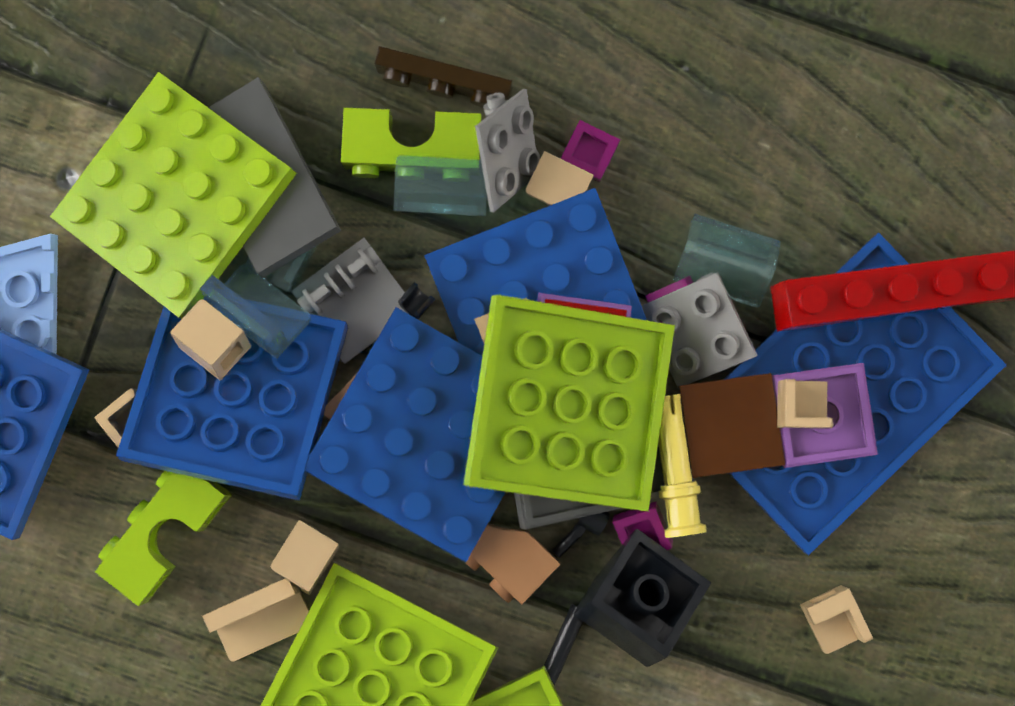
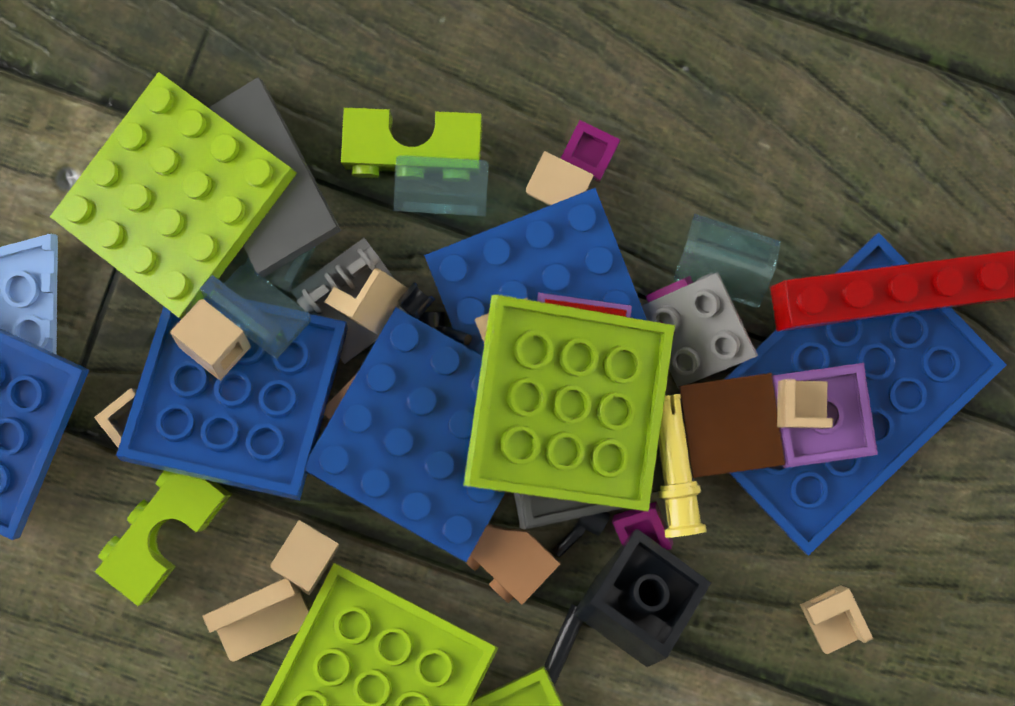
(373, 303): none -> tan panel
(437, 321): none -> black hand
(440, 77): dark brown plate -> none
(506, 146): light grey hinge -> none

